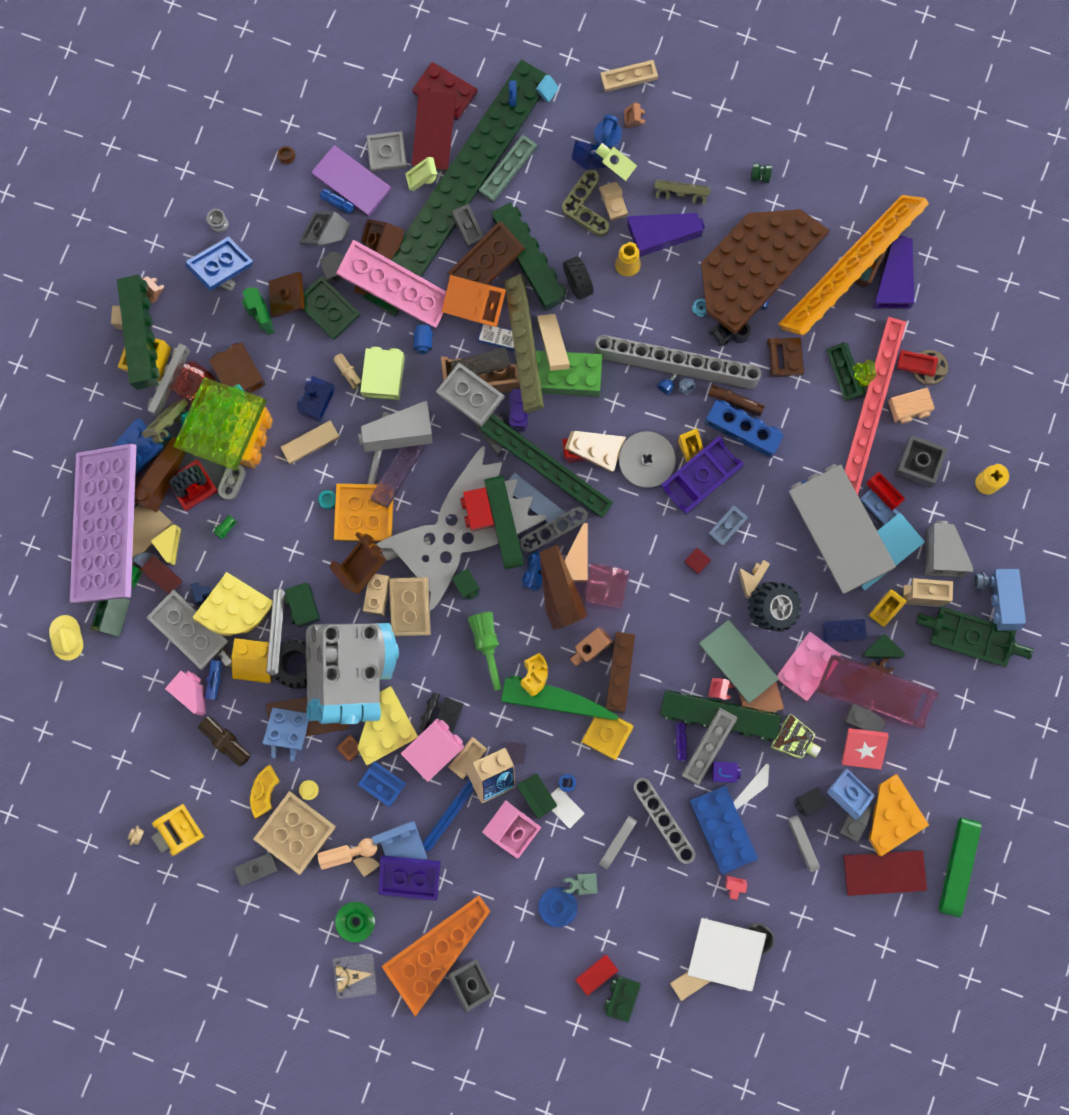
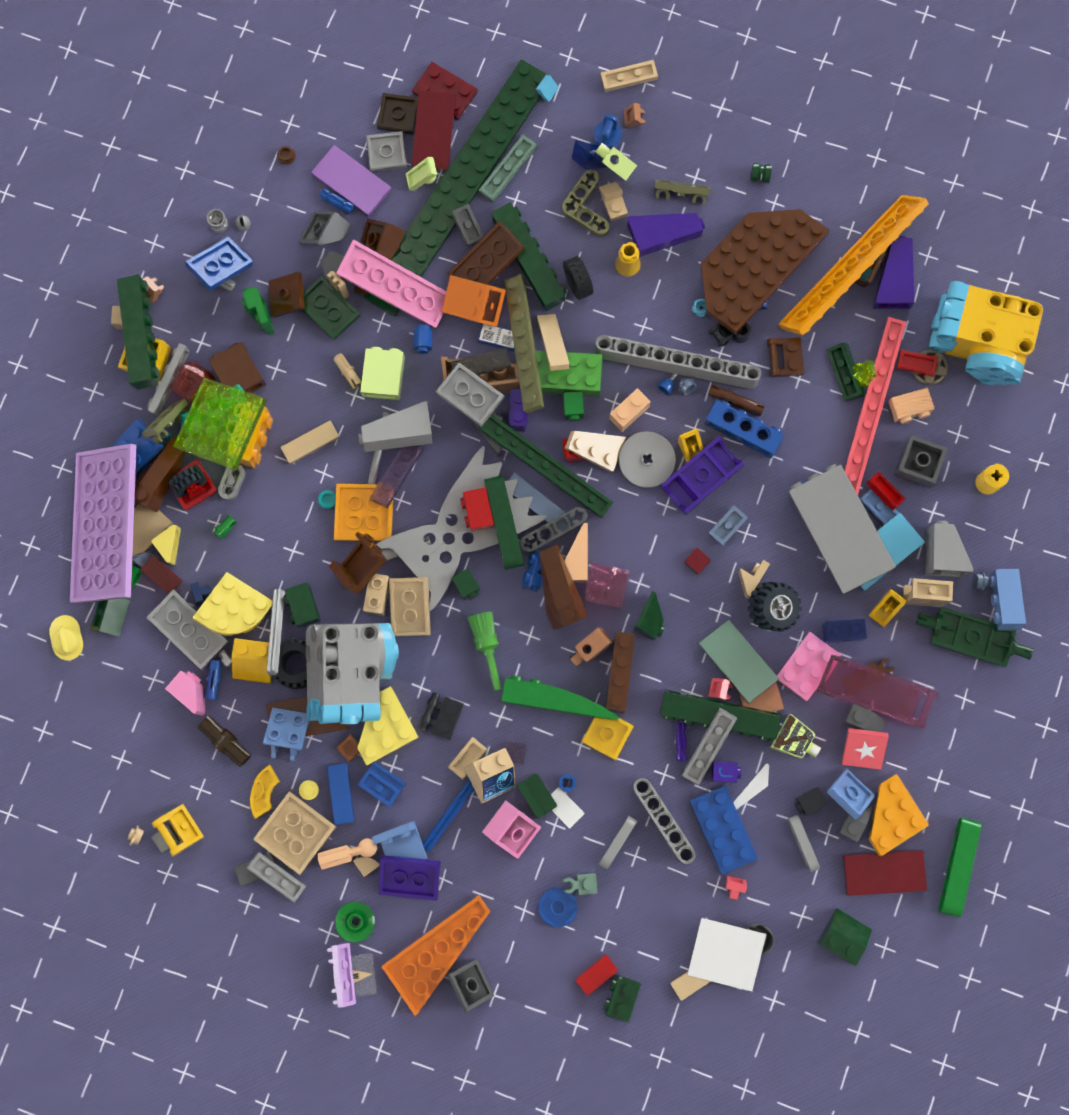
(247, 223): none -> light grey hinge
(276, 877): none -> light grey tile
(316, 408): clear blue brick -> none
(338, 284): none -> tan tile
(340, 794): none -> blue tile
(342, 975): none -> lavender plate
(397, 113): none -> dark brown tile
(433, 749): bright pink brick -> none
(512, 93): blue tile -> none
(536, 676): yellow tile -> none
(573, 406): none -> green brick
(629, 410): none -> light nougat brick
(651, 619): none -> dark green slope
(845, 937): none -> dark green slope
(883, 648): dark green slope -> none
(987, 330): none -> yellow piece

